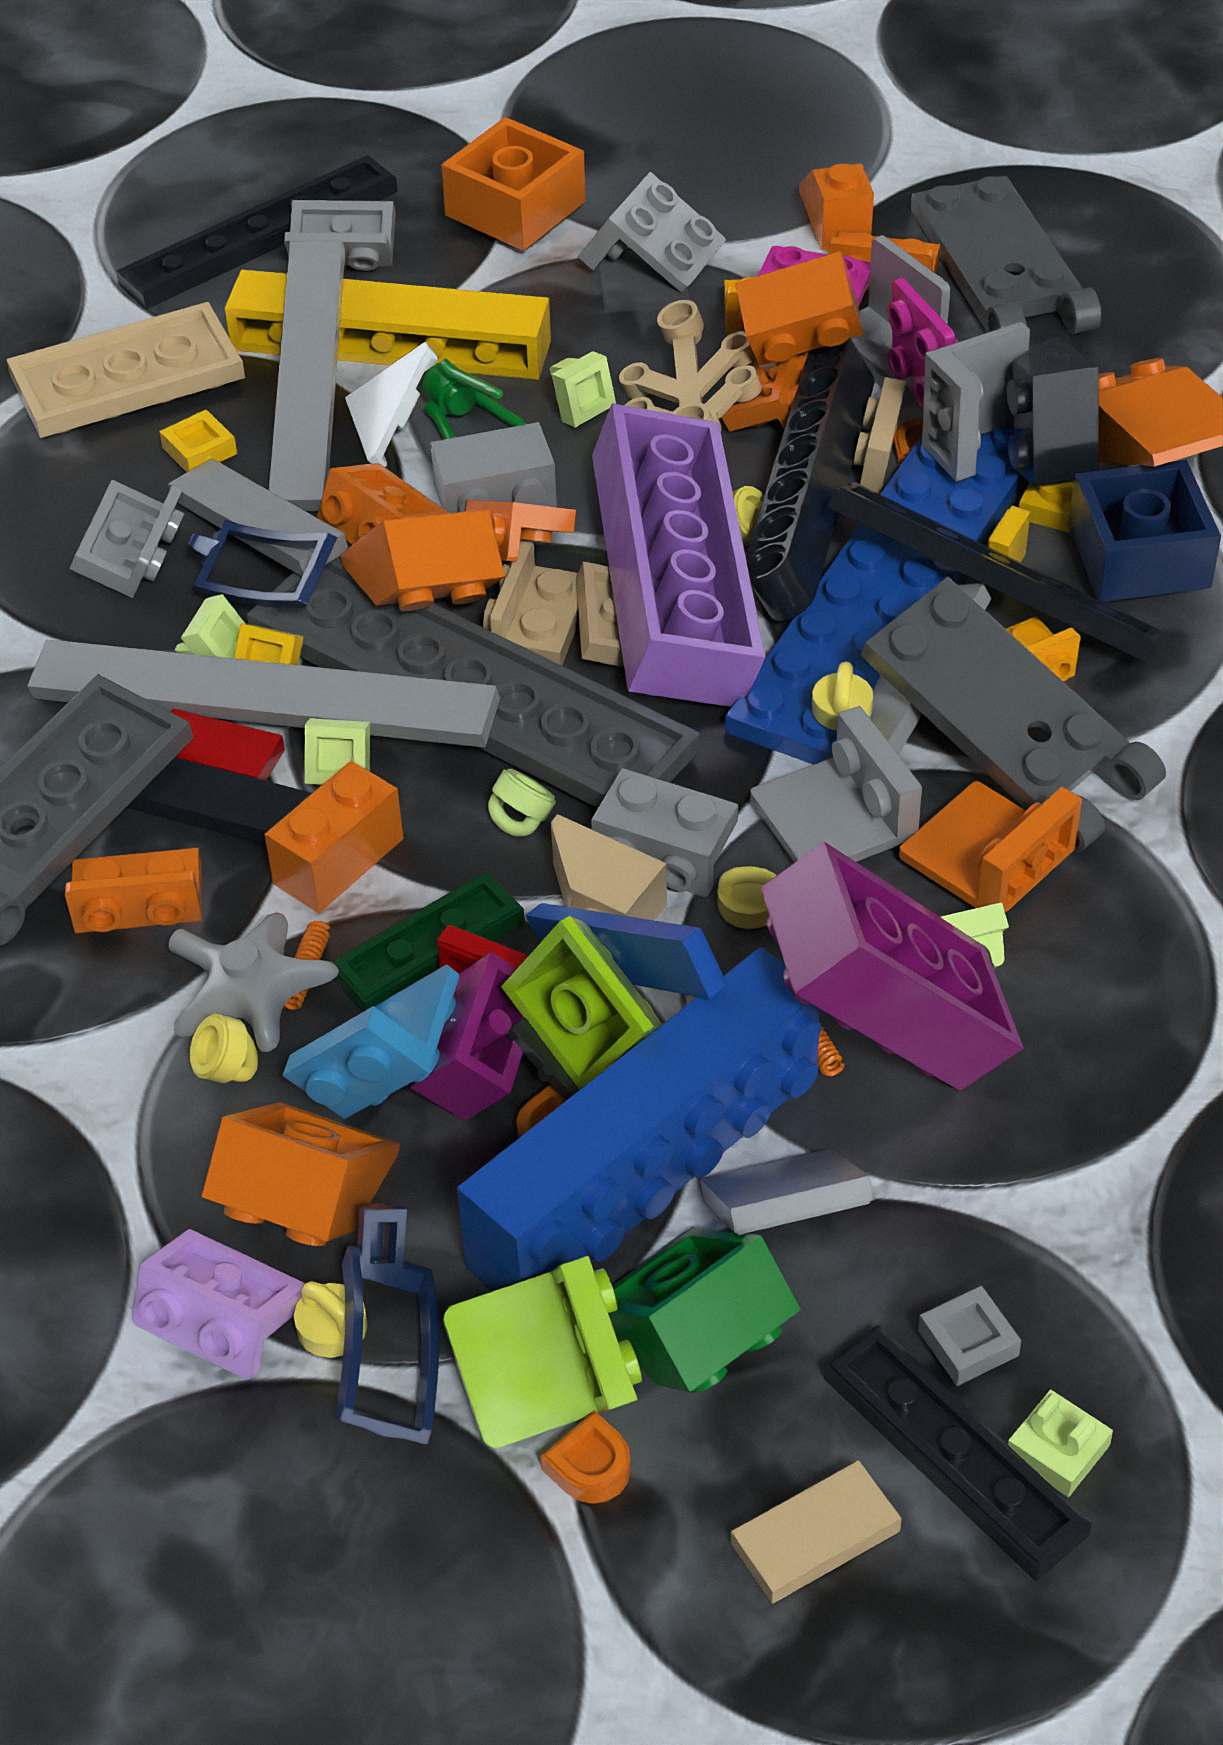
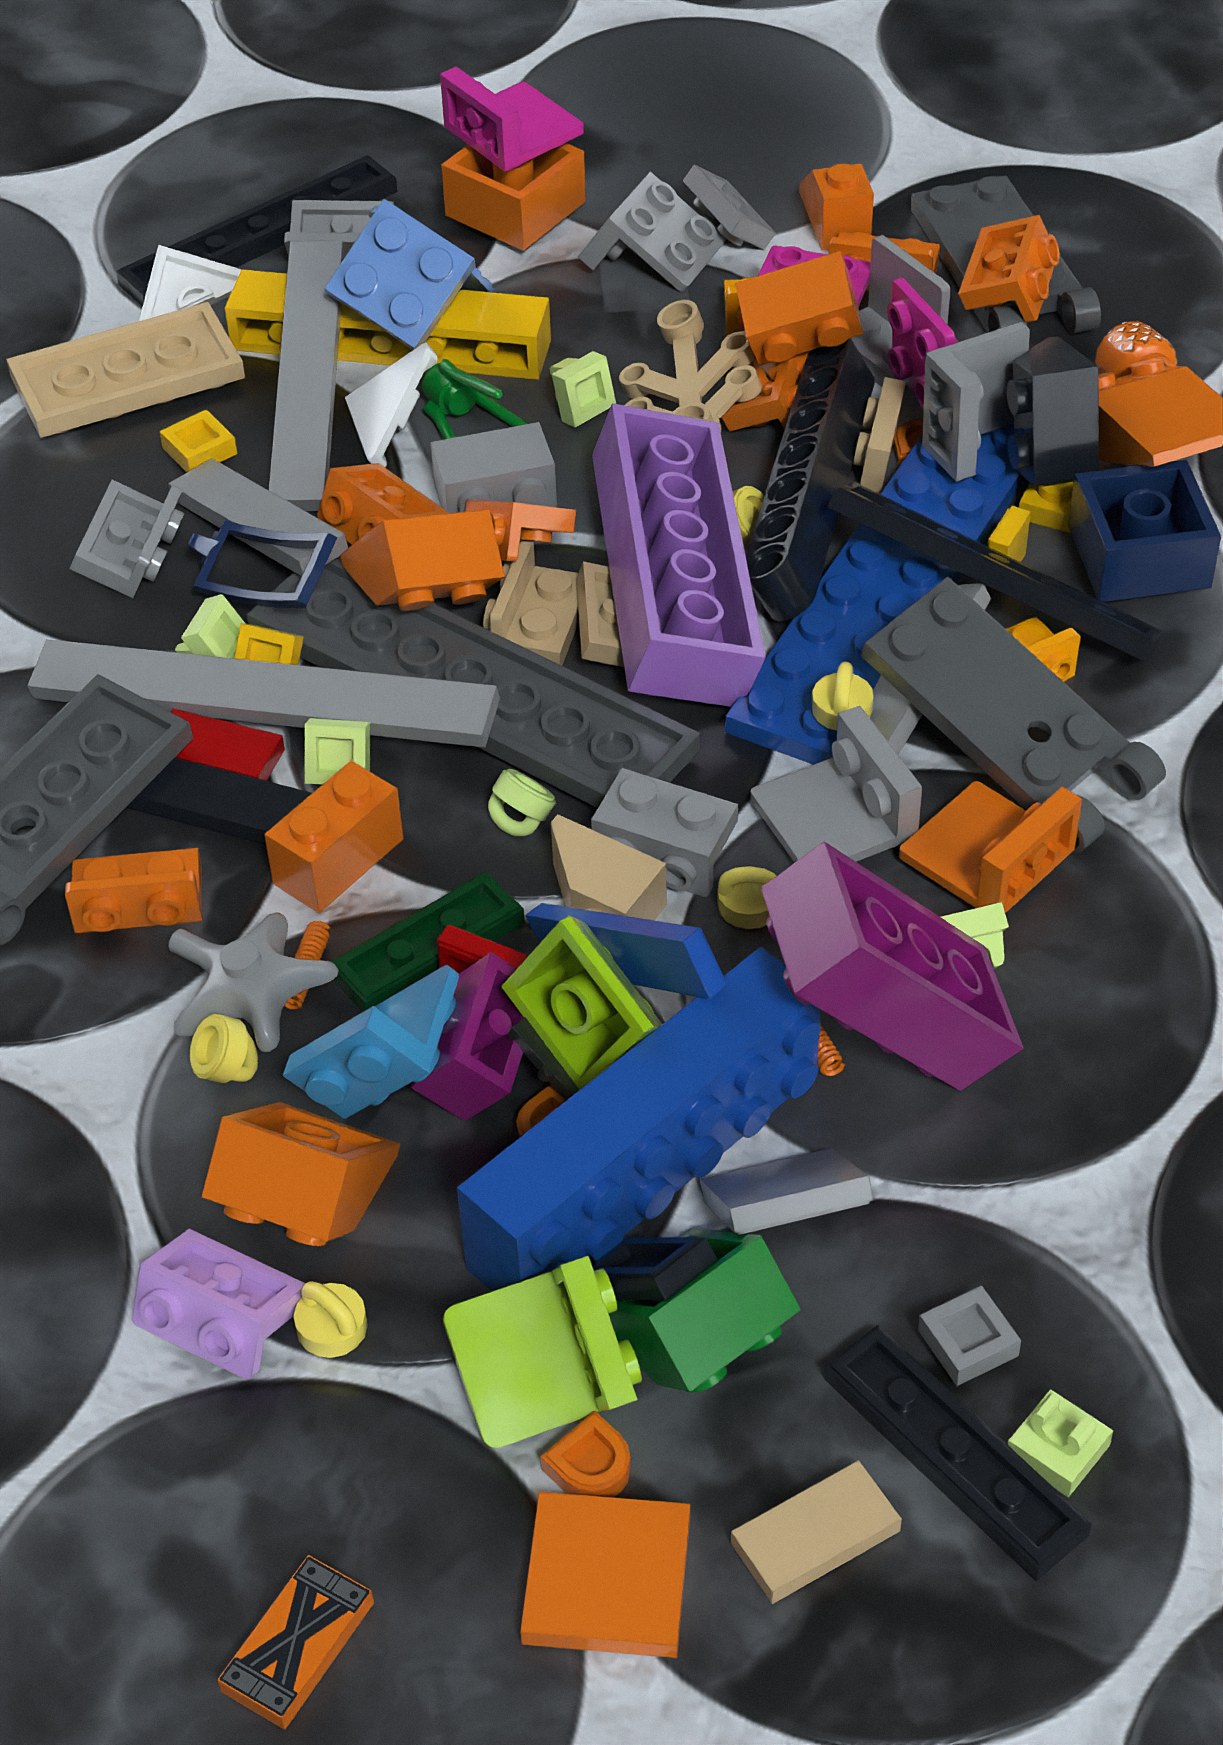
(185, 281): none -> white tile
(296, 1642): none -> tile
(367, 1263): dark blue sword -> none
(403, 275): none -> medium blue piece
(504, 125): none -> dark pink bracket
(606, 1575): none -> orange tile
(655, 1266): none -> black tile
(724, 203): none -> light grey plate
(1011, 264): none -> orange bracket
(1131, 344): none -> orange head

